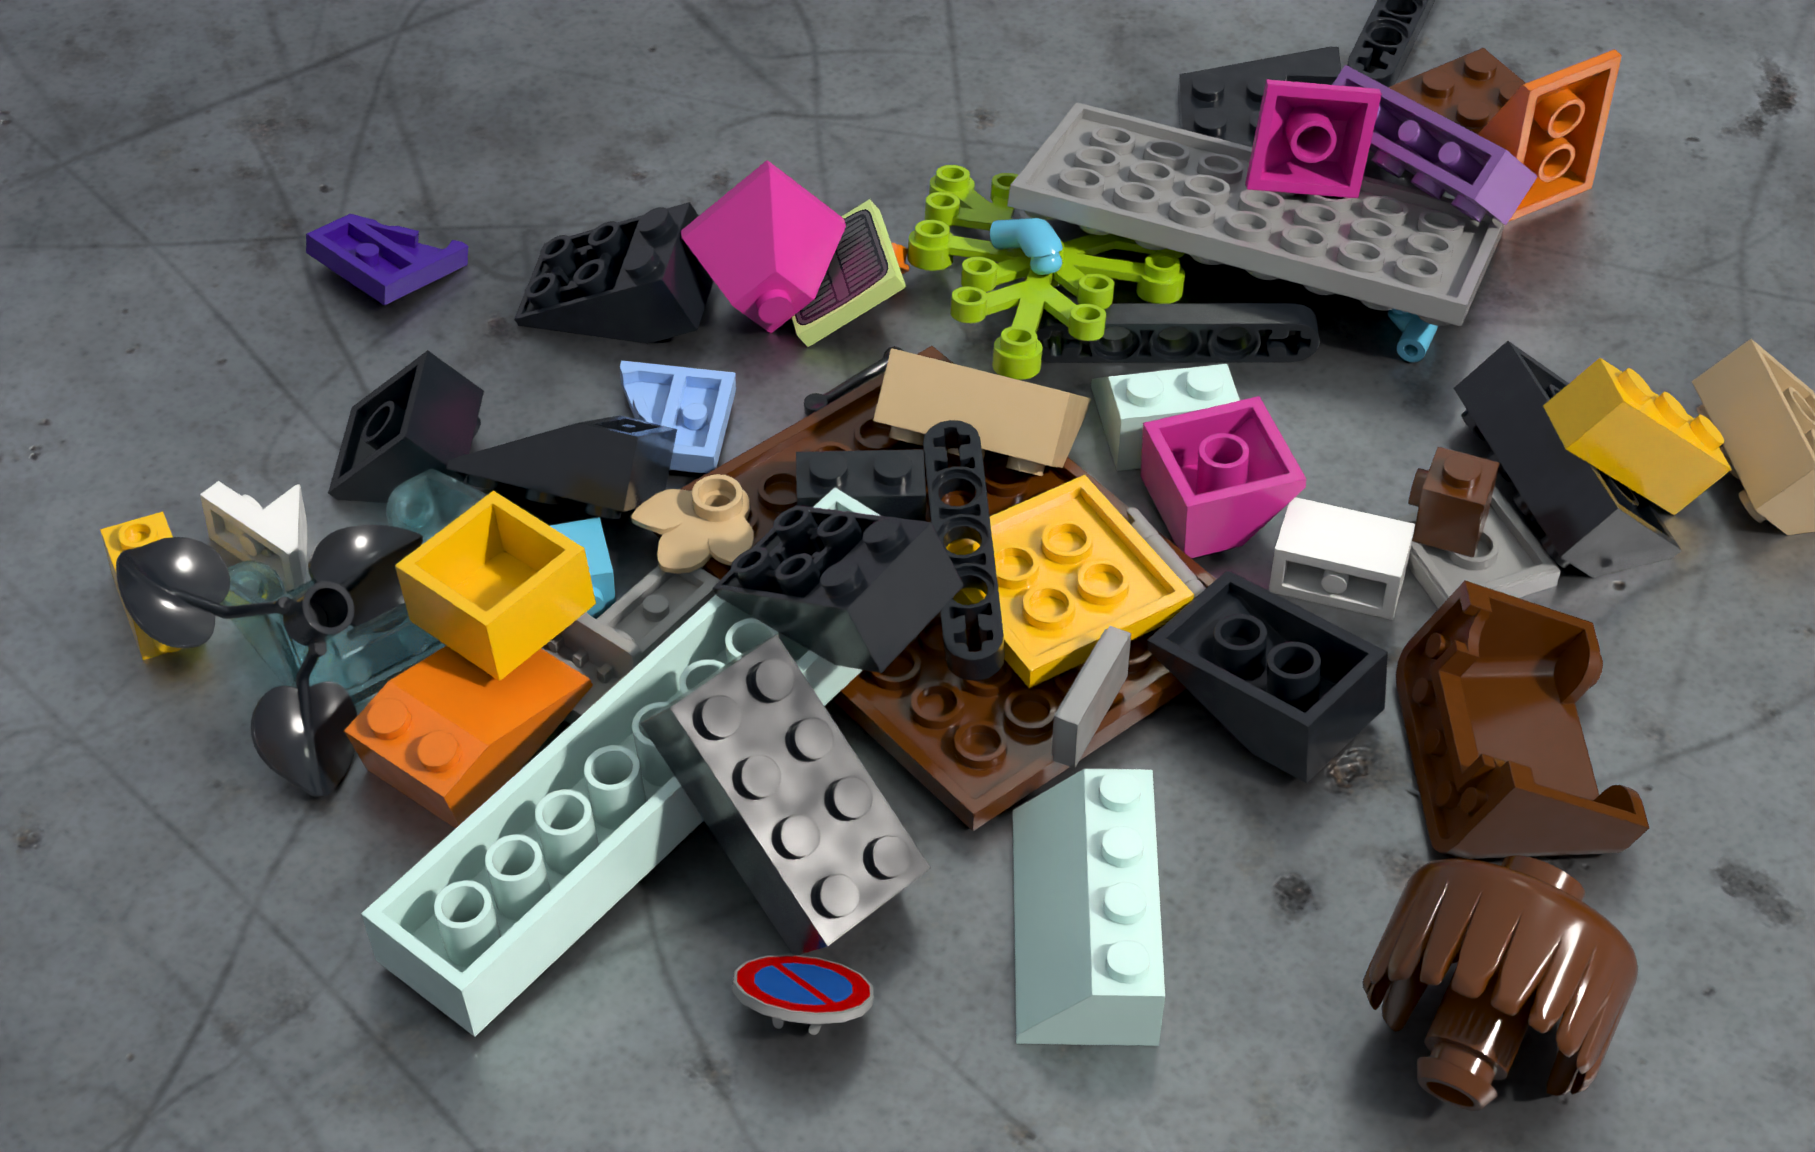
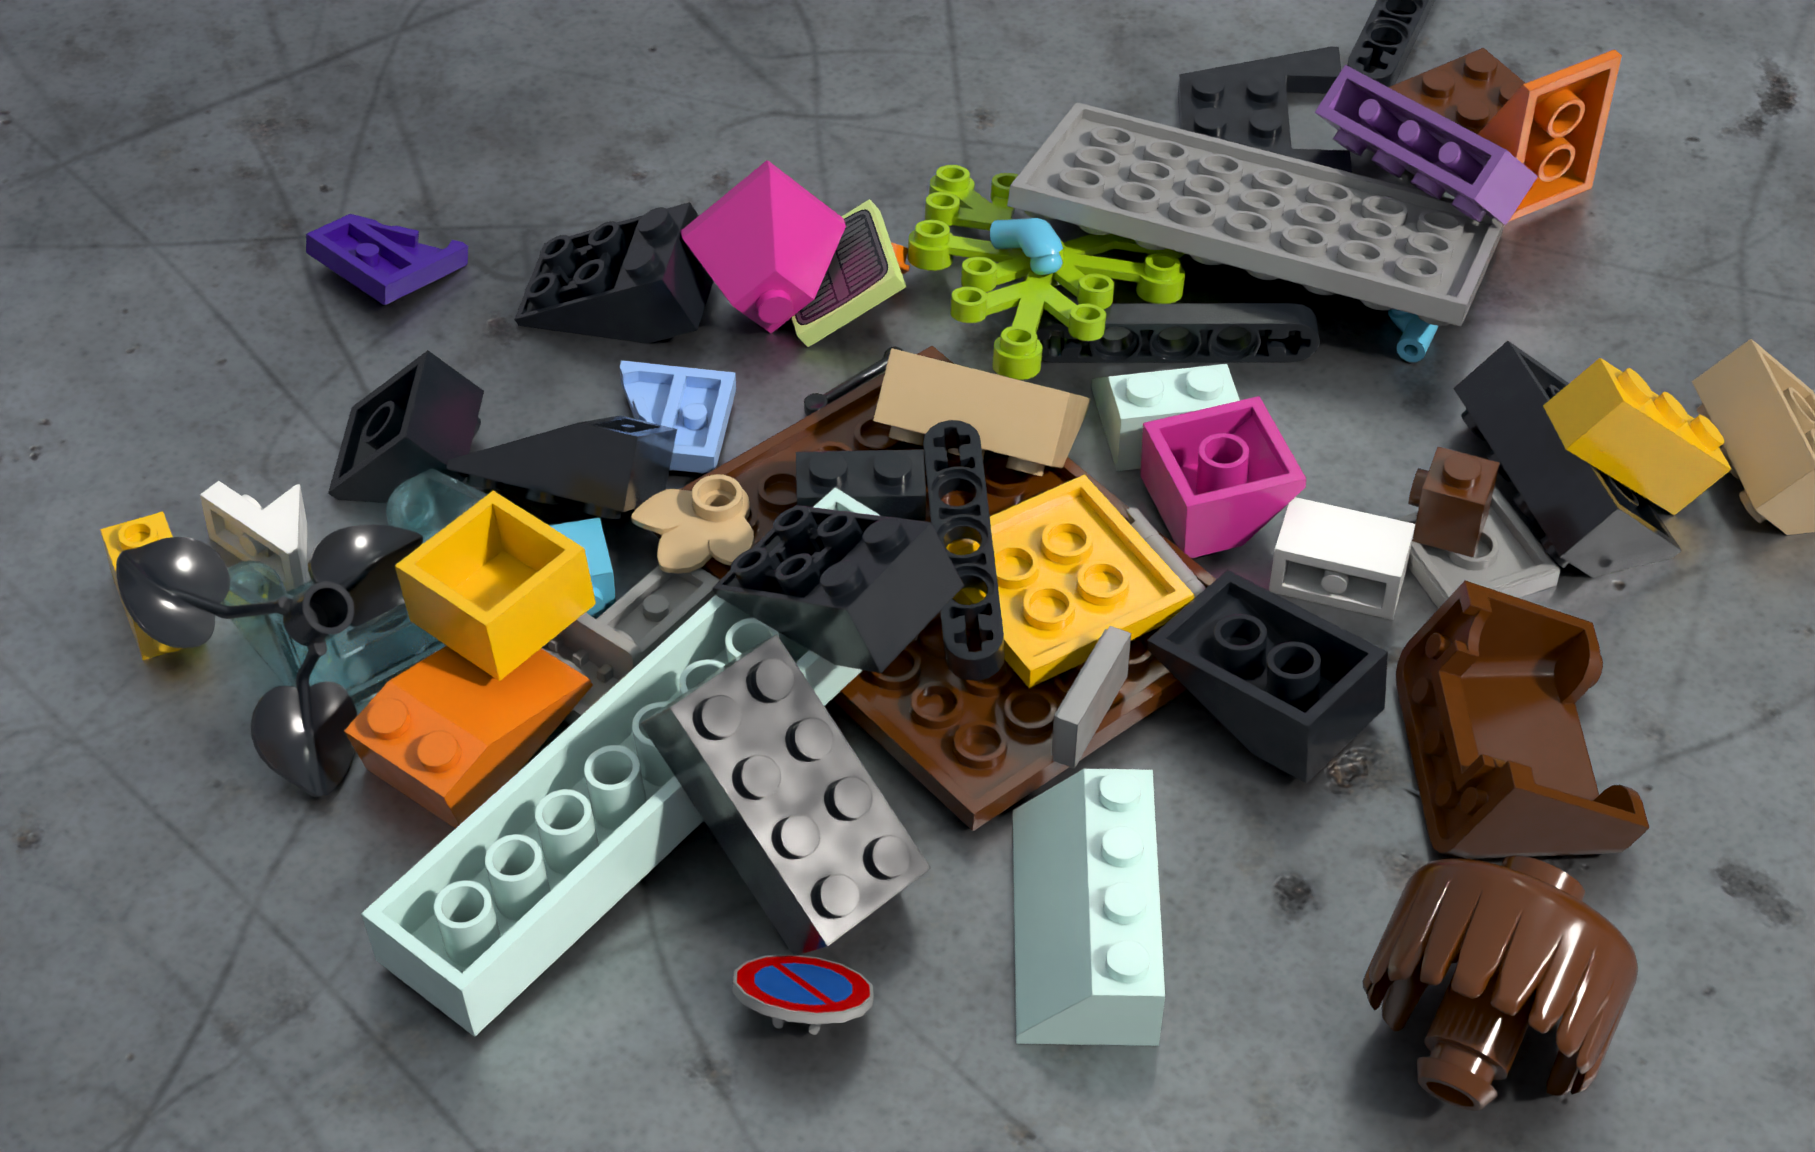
(1312, 138): dark pink slope -> none

